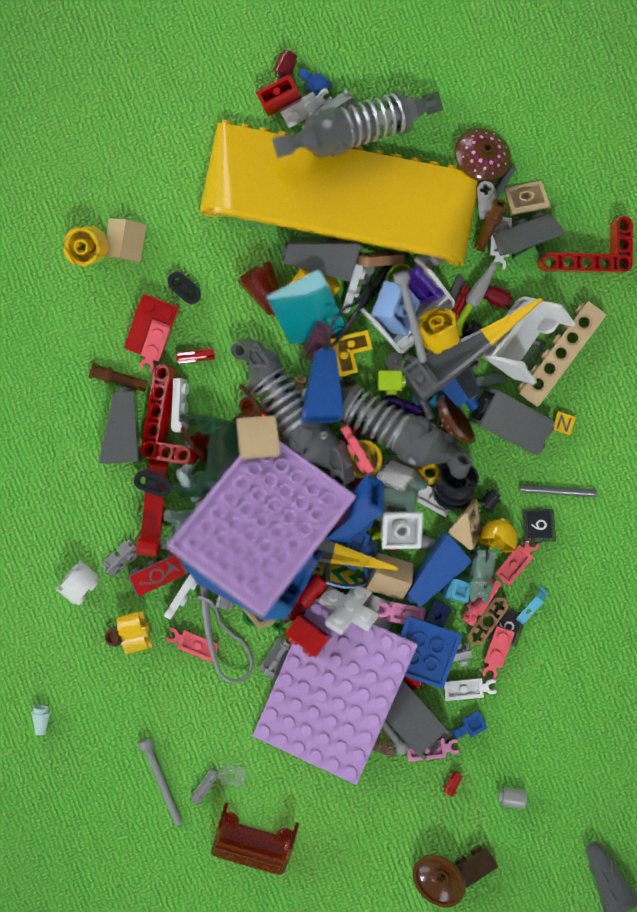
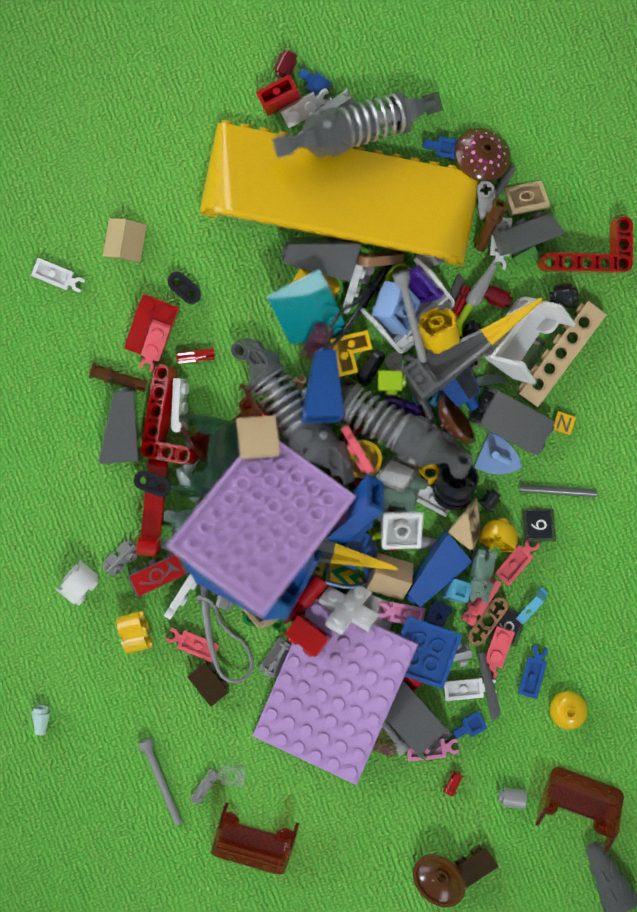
(55, 275): none -> white plate
(87, 236): yellow brick -> none
(112, 637): reddish brown plate -> none
(209, 683): none -> dark brown brick
(259, 284): clear red cone -> none
(368, 372): none -> black plate
(444, 147): none -> blue plate
(492, 700): none -> dark grey piece
(497, 456): none -> light blue shield
(533, 674): none -> blue plate
(564, 295): none -> black head
(568, 710): none -> yellow cylinder
(584, 797): none -> clear red windscreen

